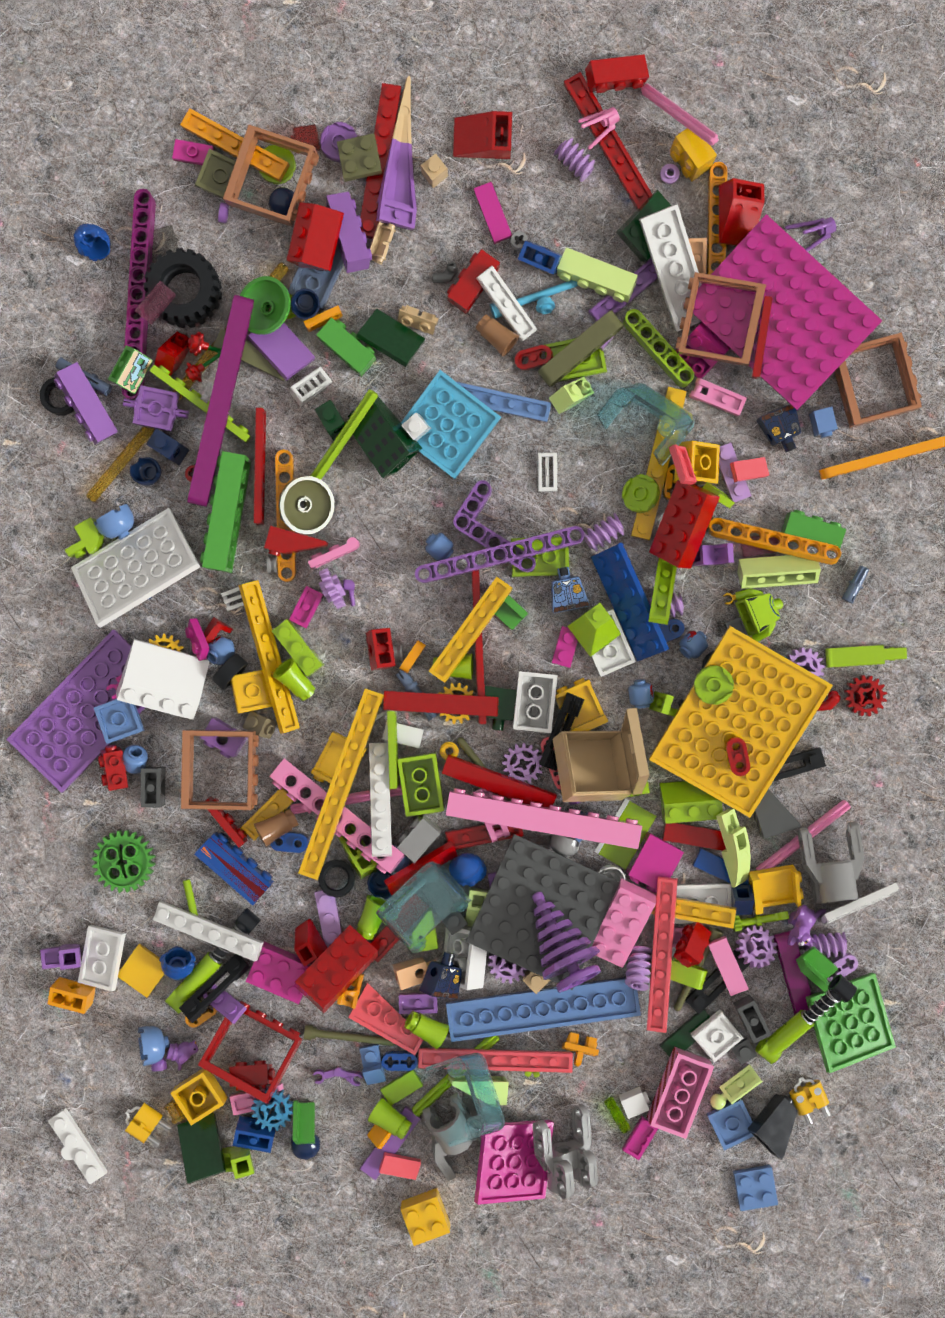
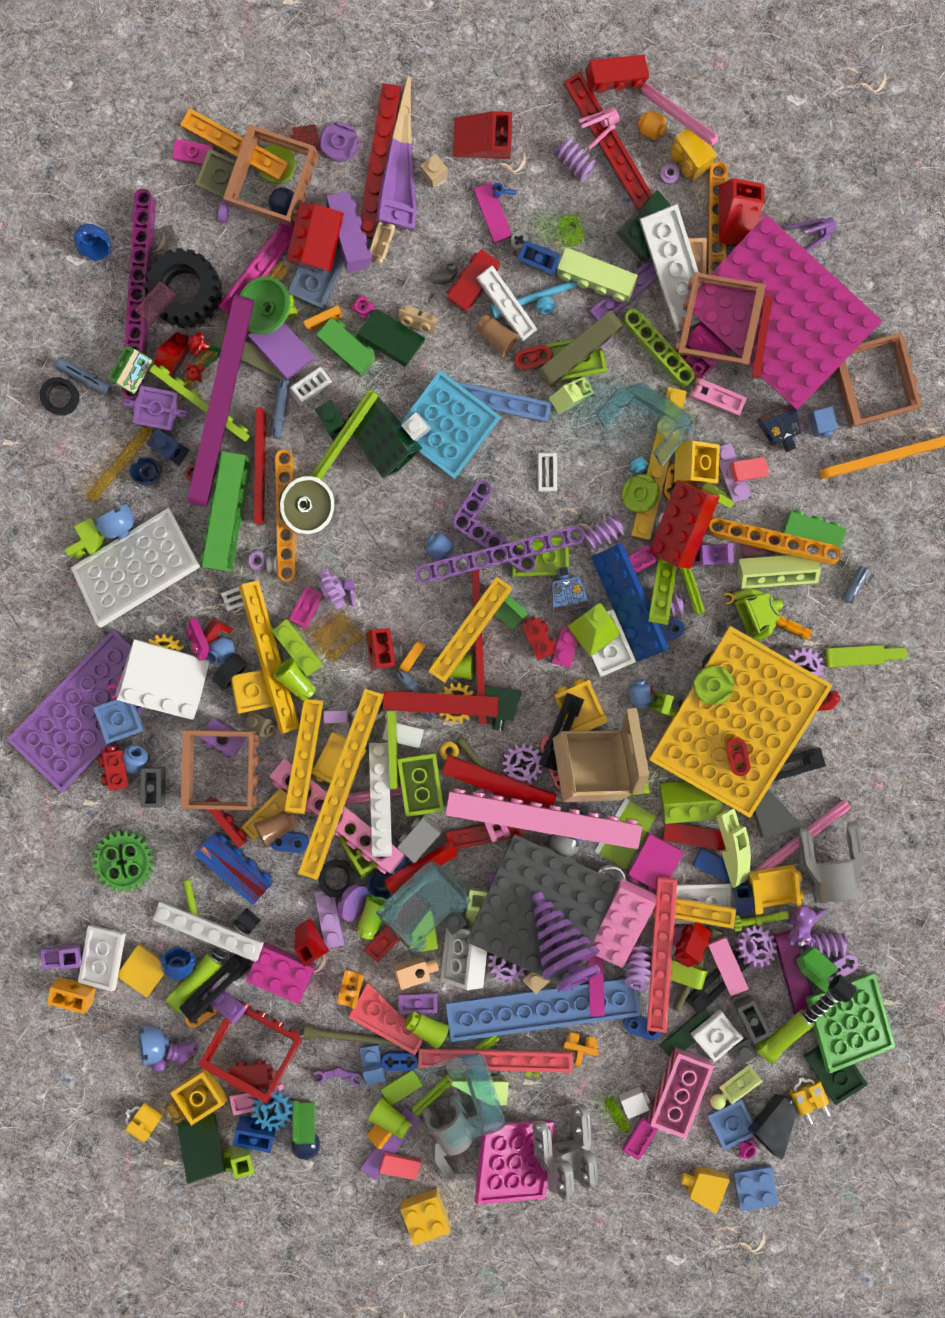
(77, 1146): white hinge -> none
(85, 403): medium lavender brick -> none
(251, 560): none -> lavender plate
(260, 264): none -> dark pink tile
(279, 409): none -> sand blue pin
(289, 542): red slope -> none
(304, 757): none -> yellow plate
(305, 303): dark blue hair -> none
(333, 632): none -> clear yellow plate
(334, 552): bright pink plate -> none
(336, 969): red brick -> none
(338, 716): none -> lavender piece
(353, 902): none -> medium lavender tile
(359, 157): olive plate -> none
(359, 303): none -> dark pink plate
(442, 978): dark blue torso -> none
(467, 869): blue hair -> none
(502, 190): none -> blue hand
(535, 702): white slope -> none
(537, 637): none -> red brick
(571, 239): none -> clear neon green brick
(596, 988): none -> dark pink sticker
(639, 465): none -> medium azure plate
(641, 1027): none -> blue plate
(642, 559): none -> dark pink plate
(652, 125): none -> light orange head
(682, 464): coral tile -> none
(692, 590): none -> lime axle
(693, 644): medium blue head -> none
(706, 1187): none -> yellow torso
(747, 1149): none -> dark pink plate
(794, 627): none -> light orange axle
(837, 1084): none -> dark green tile
(859, 904): white tile -> none
(870, 690): red gear -> none

